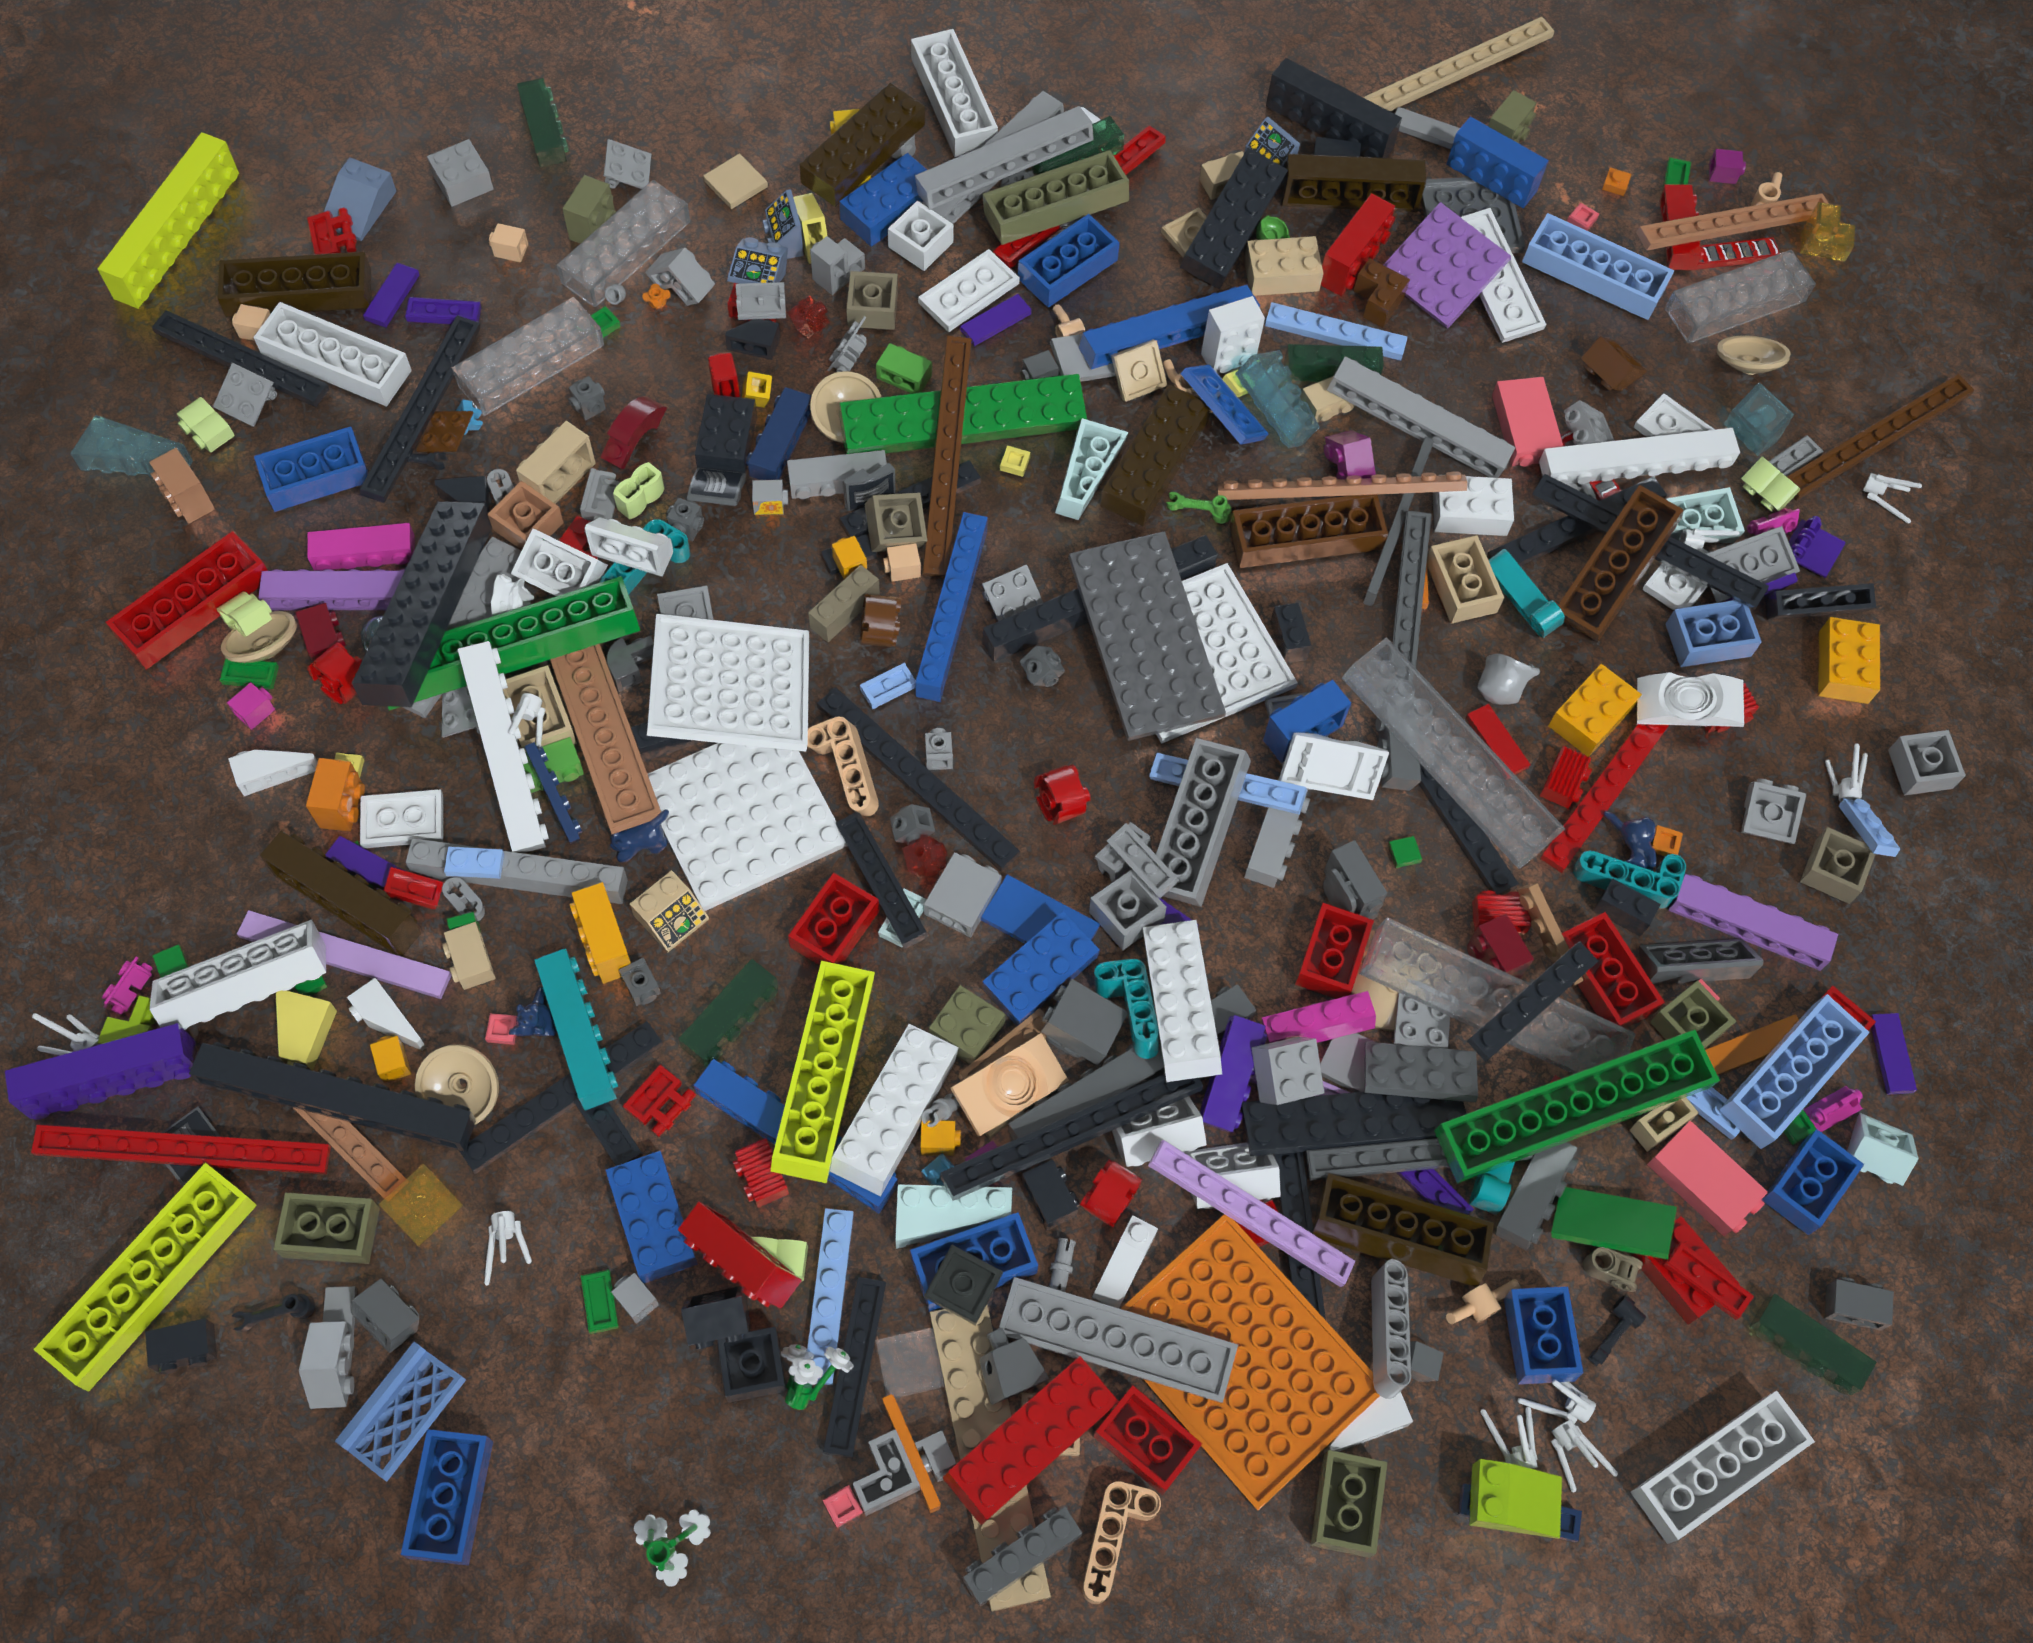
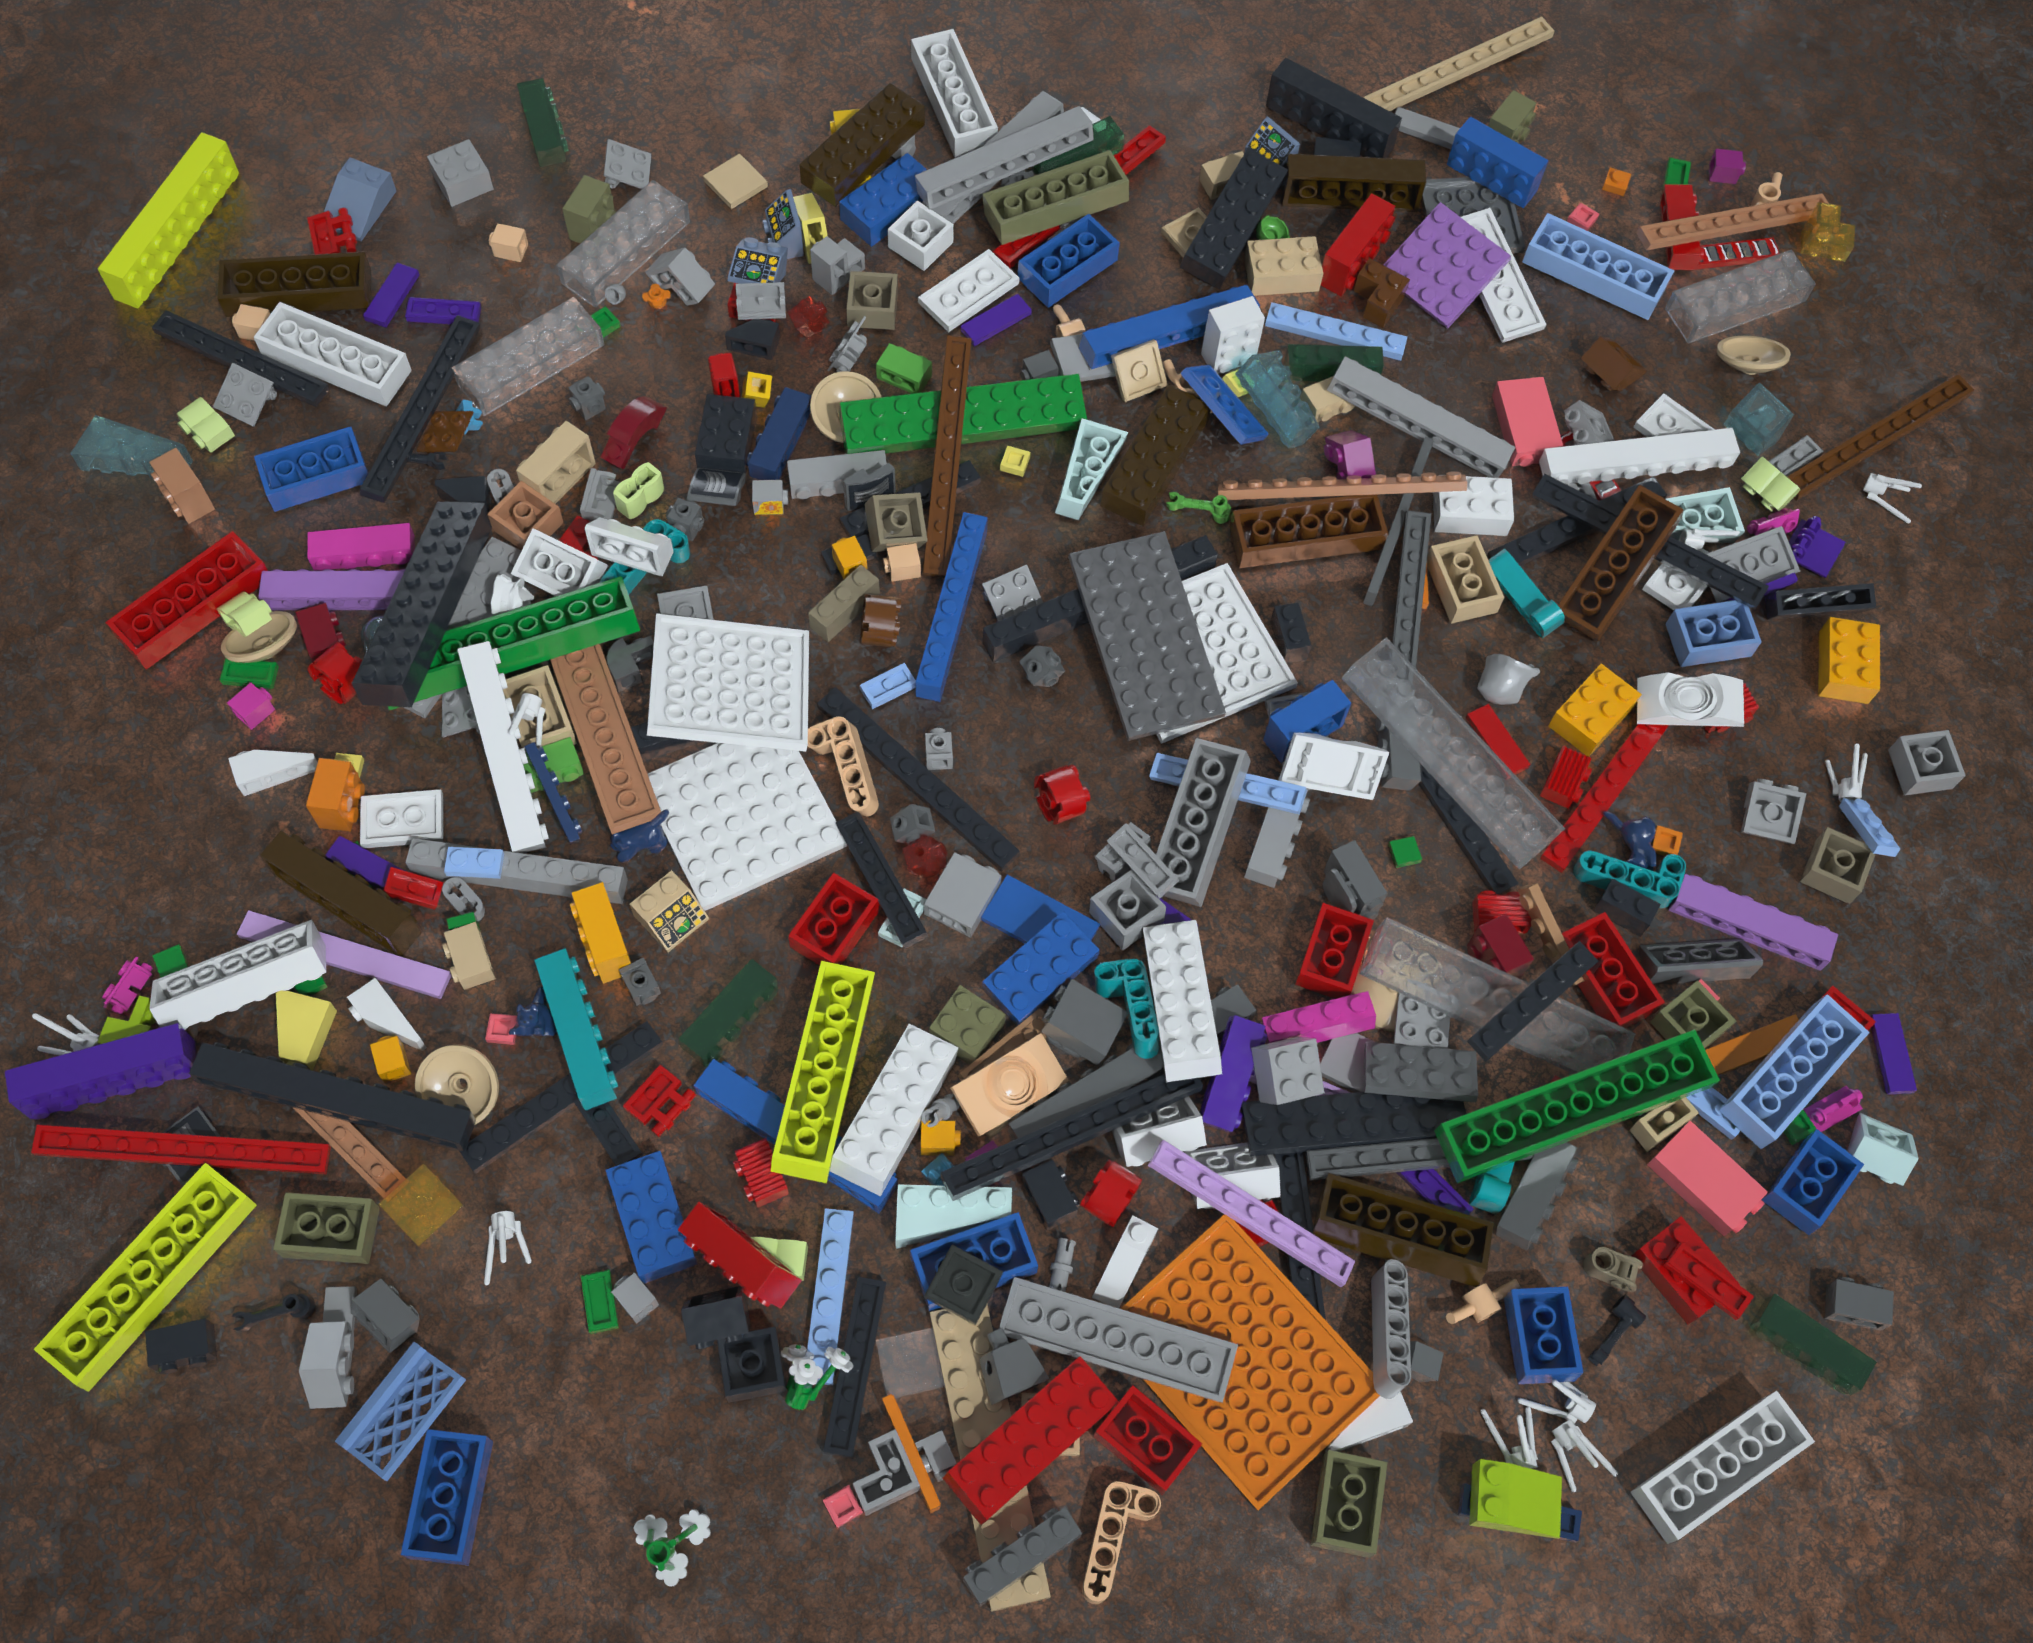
(1614, 1222): green tile -> none

